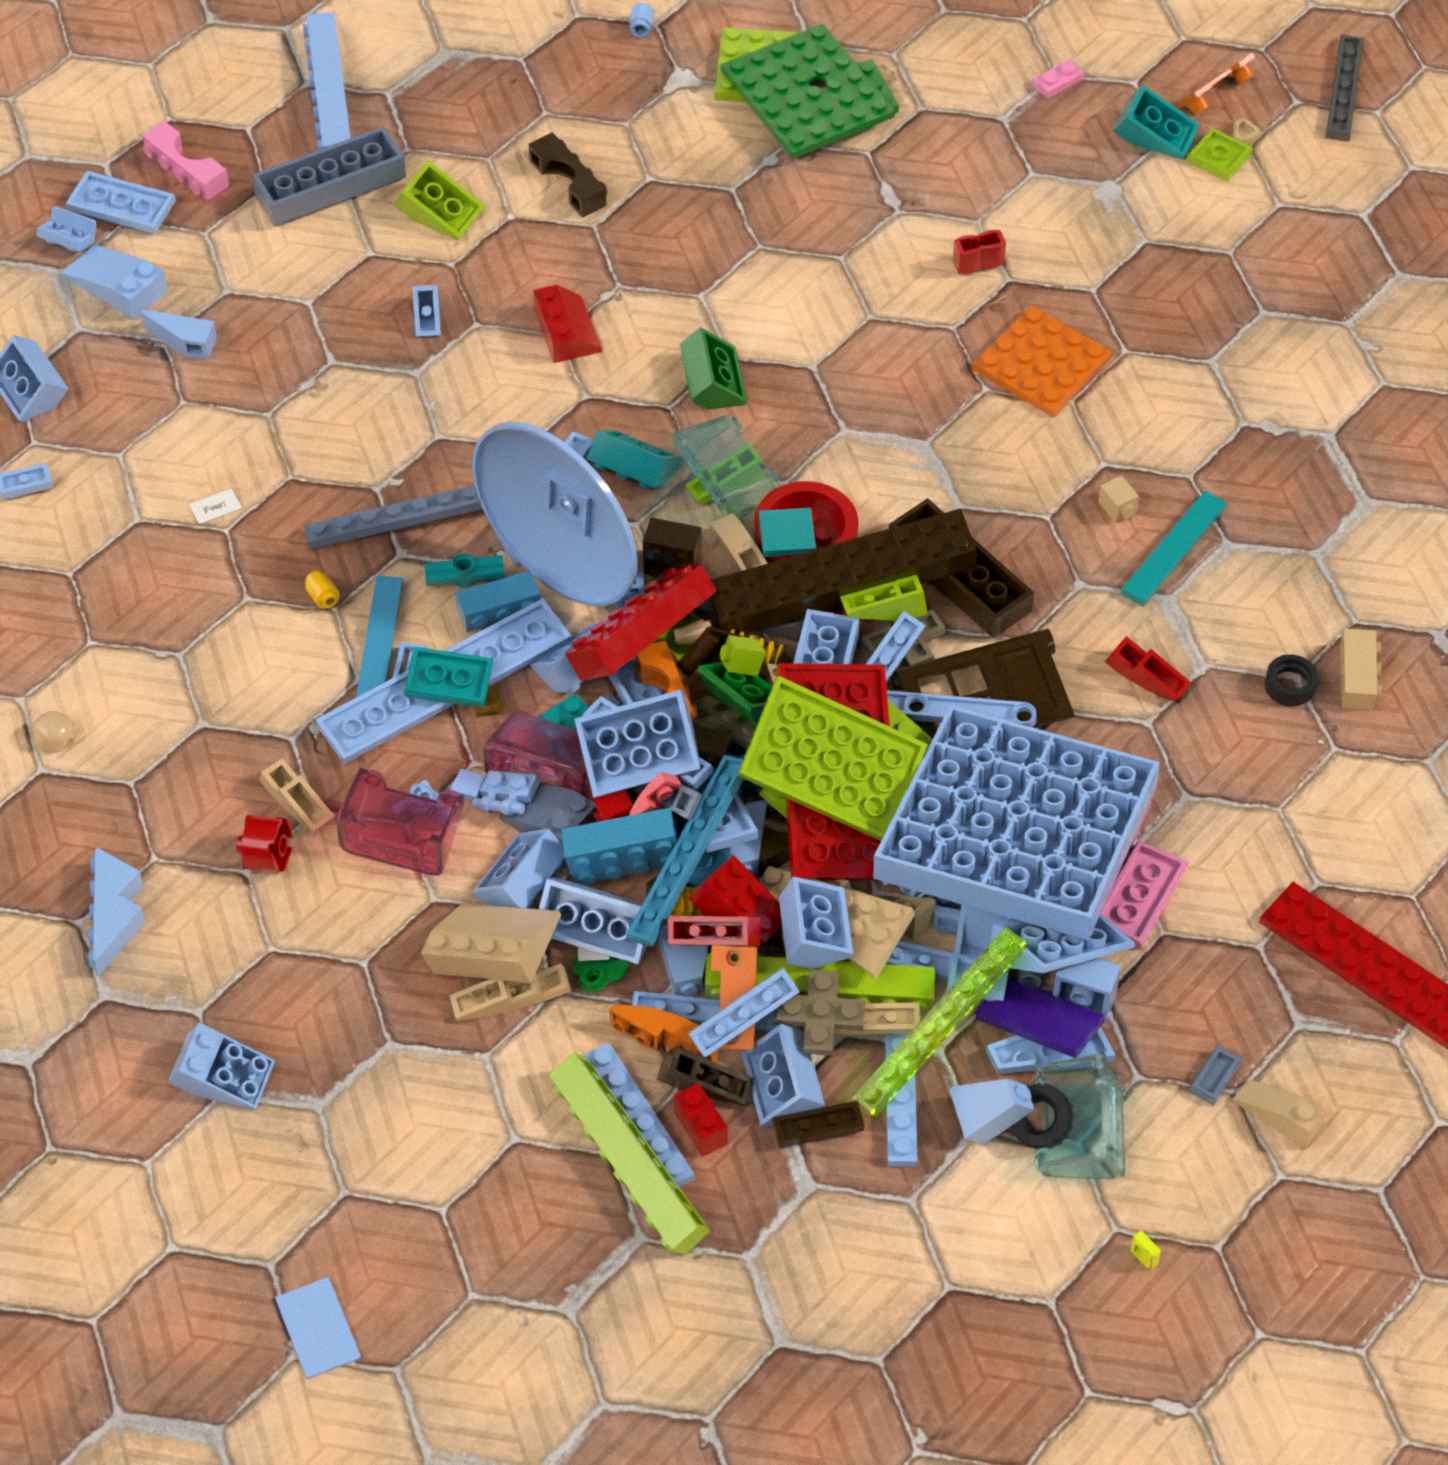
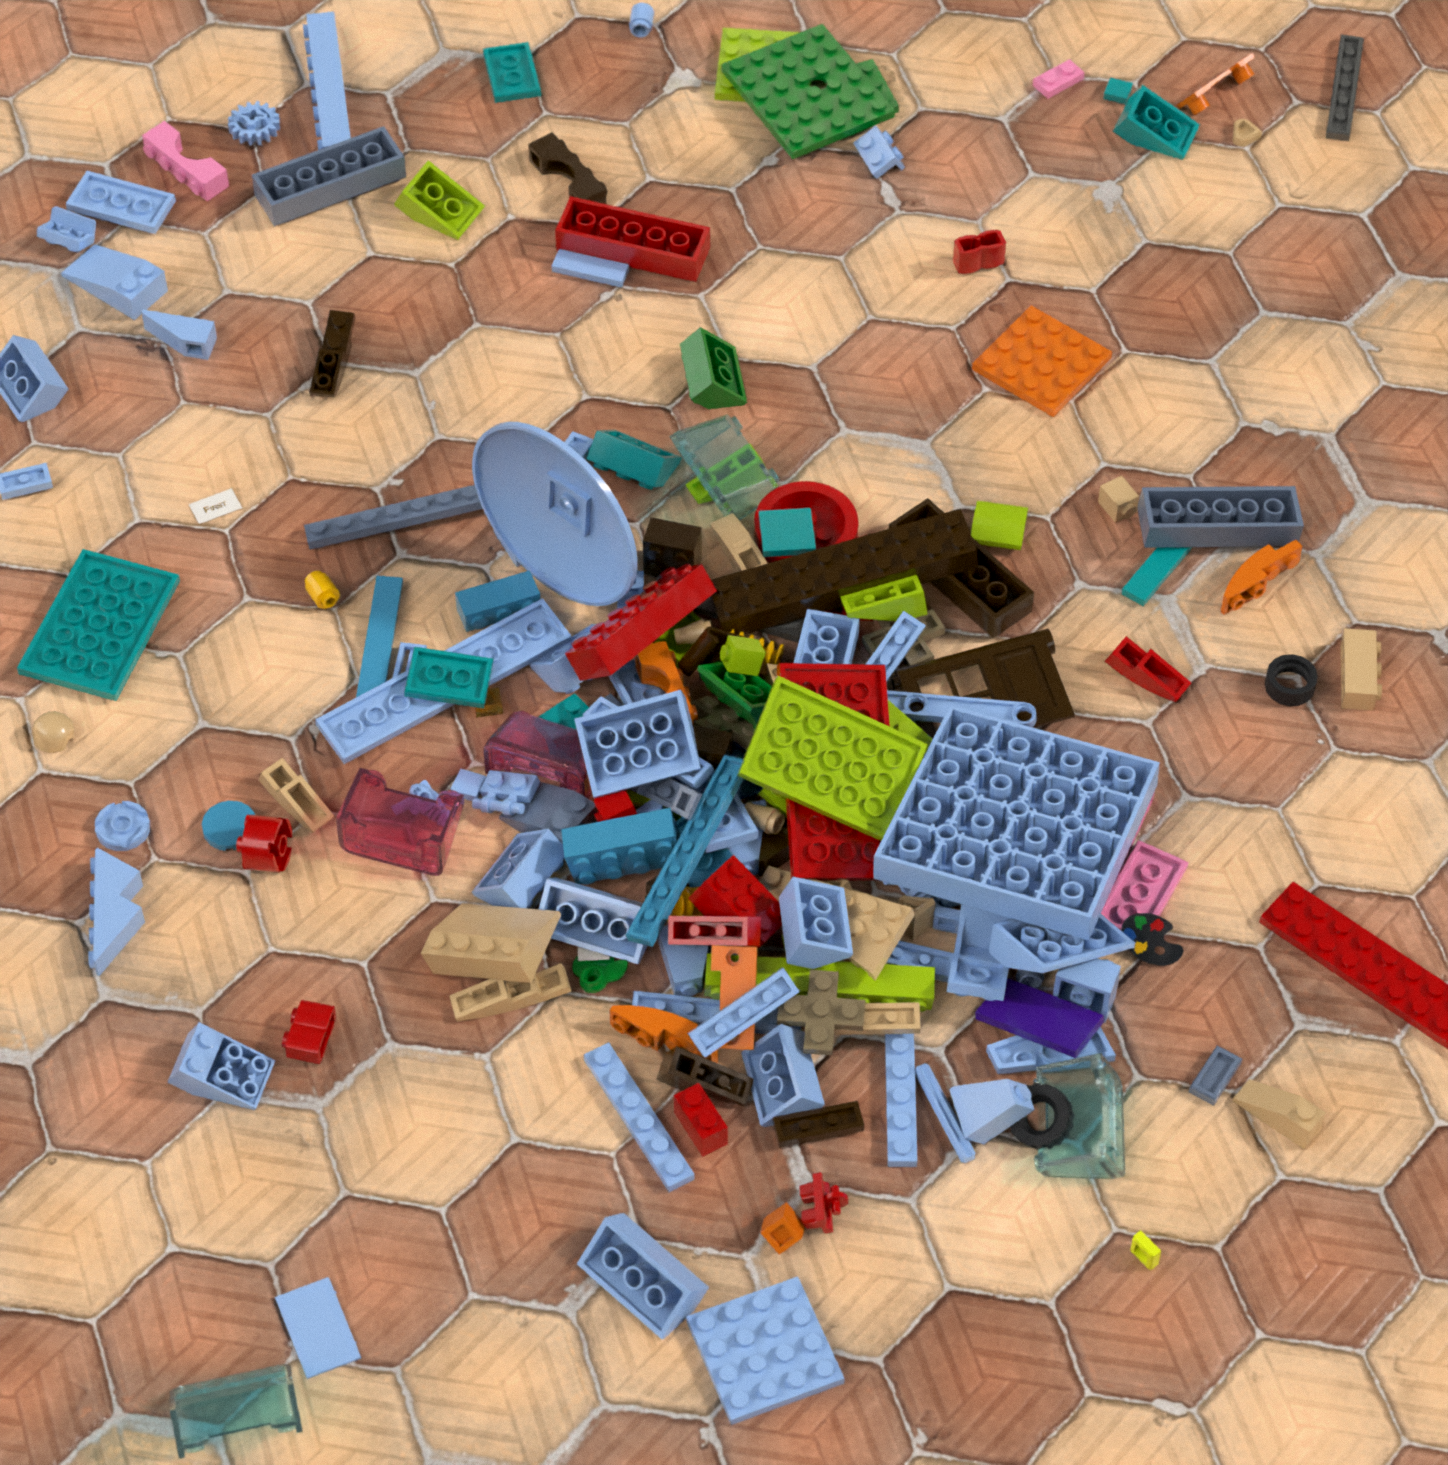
(98, 625): none -> teal plate
(122, 826): none -> light blue tile
(225, 824): none -> dark azure tile
(233, 1406): none -> clear light blue windscreen
(254, 123): none -> light blue gear
(309, 1031): none -> red brick
(333, 355): none -> dark brown slope
(426, 310): light blue slope -> none
(464, 570): teal piece -> none
(511, 72): none -> teal tile
(565, 323): red slope -> none
(590, 268): none -> light blue tile
(629, 1154): lime brick -> none
(633, 238): none -> red brick
(642, 1274): none -> light blue slope
(657, 790): coral slope -> none
(764, 1350): none -> light blue plate
(766, 818): none -> tan cone
(782, 1228): none -> orange panel
(826, 1200): none -> red hips
(878, 152): none -> light blue bracket
(940, 1022): clear neon green plate -> none
(944, 1113): none -> light blue axle
(999, 525): none -> lime slope
(1118, 91): none -> teal tile
(1148, 933): none -> black piece
(1219, 154): lime tile -> none
(1219, 516): none -> sand blue brick
(1253, 574): none -> orange slope

